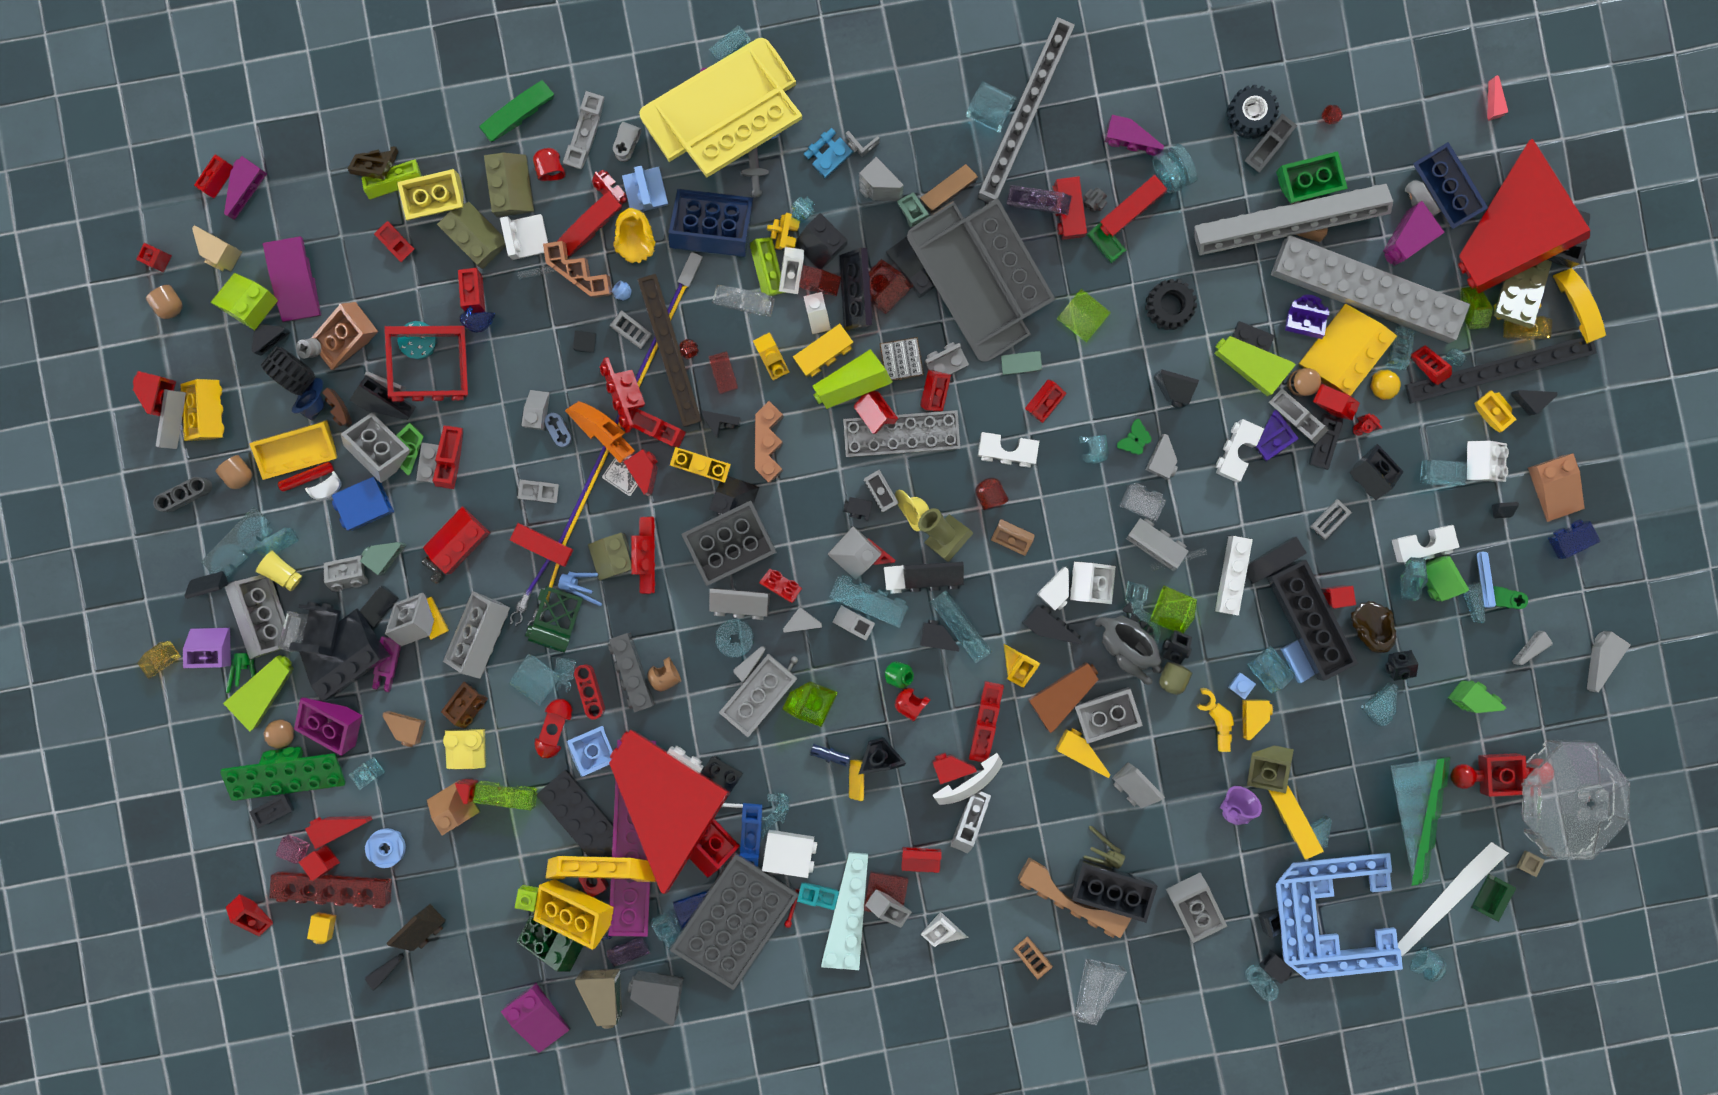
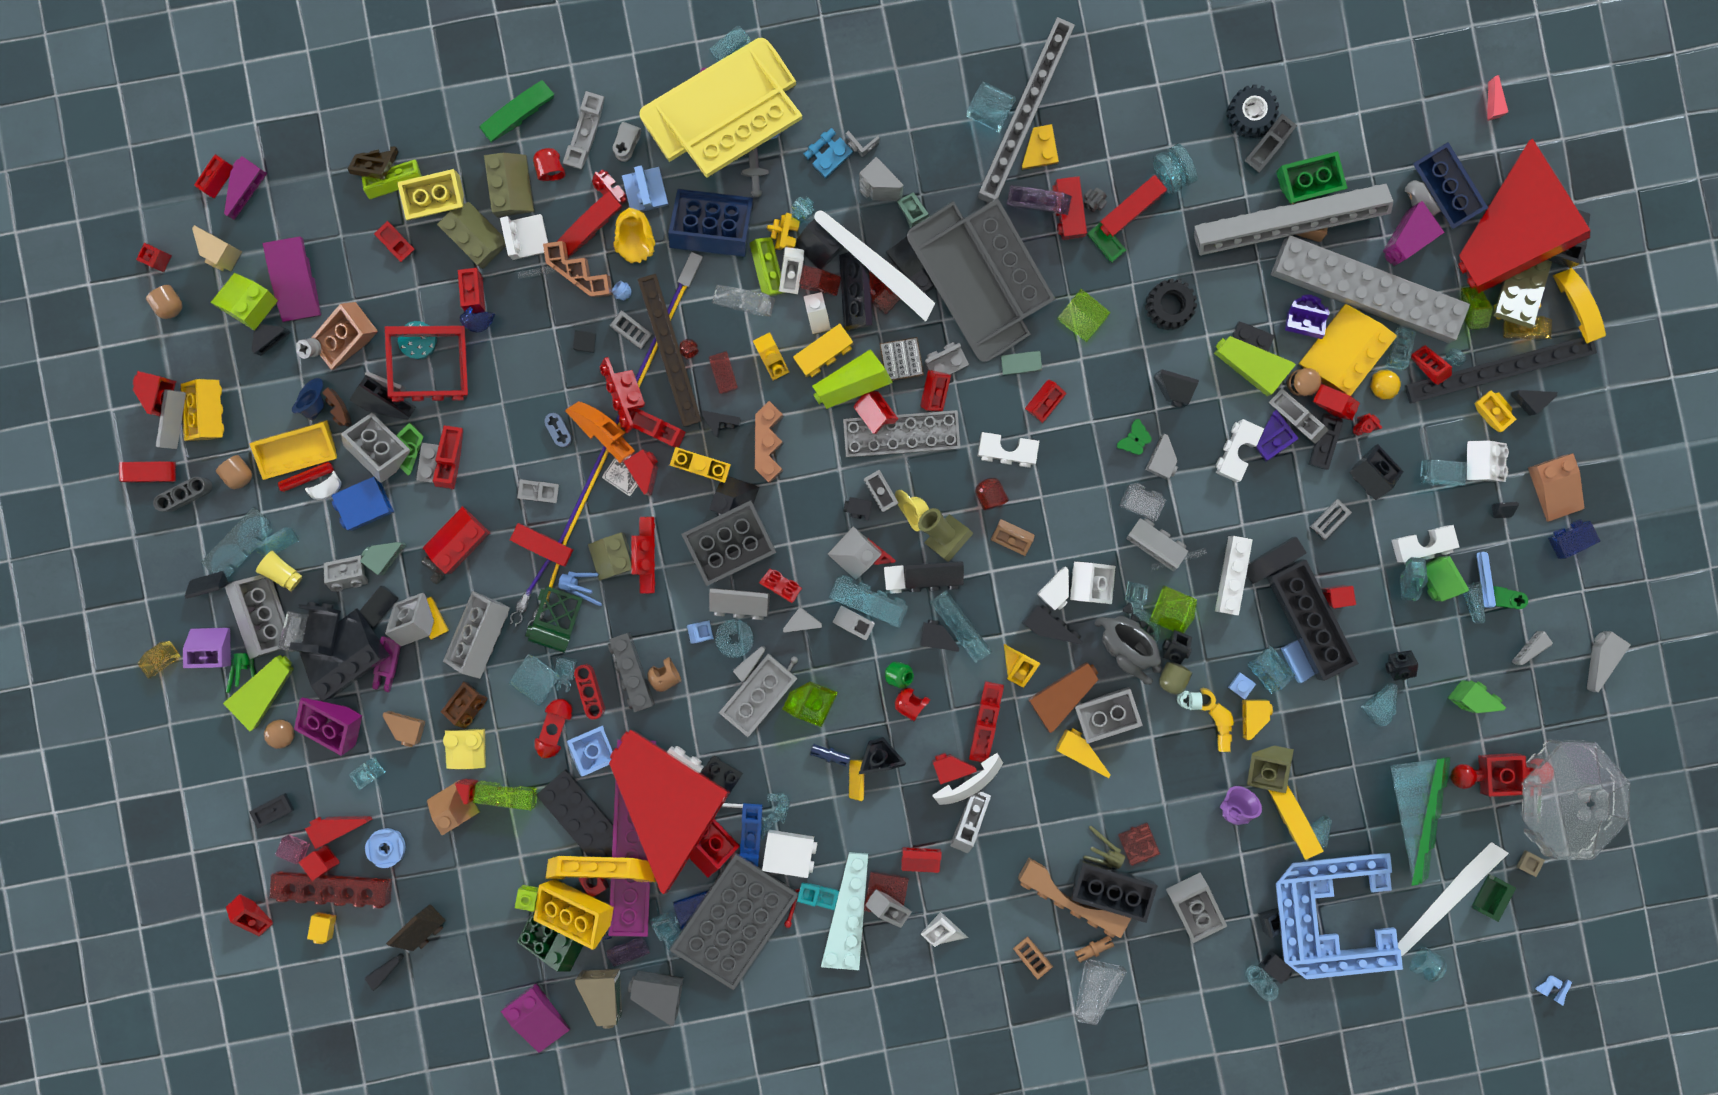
(147, 471): none -> red beam
(283, 773): green bracket -> none
(288, 371): black tyre -> none
(535, 410): light grey slope -> none
(700, 632): none -> light blue slope
(878, 266): none -> white sticker
(949, 188): medium nougat slope -> none
(1041, 148): none -> yellow wing
(1094, 949): none -> medium nougat pin
(1098, 449): clear light blue helmet -> none
(1127, 133): magenta slope -> none
(1137, 786): light grey slope -> none
(1139, 844): none -> clear red piece
(1194, 702): none -> light aqua connector
(1332, 114): clear red plate -> none
(1375, 626): dark brown piece -> none
(1546, 987): none -> light blue piece

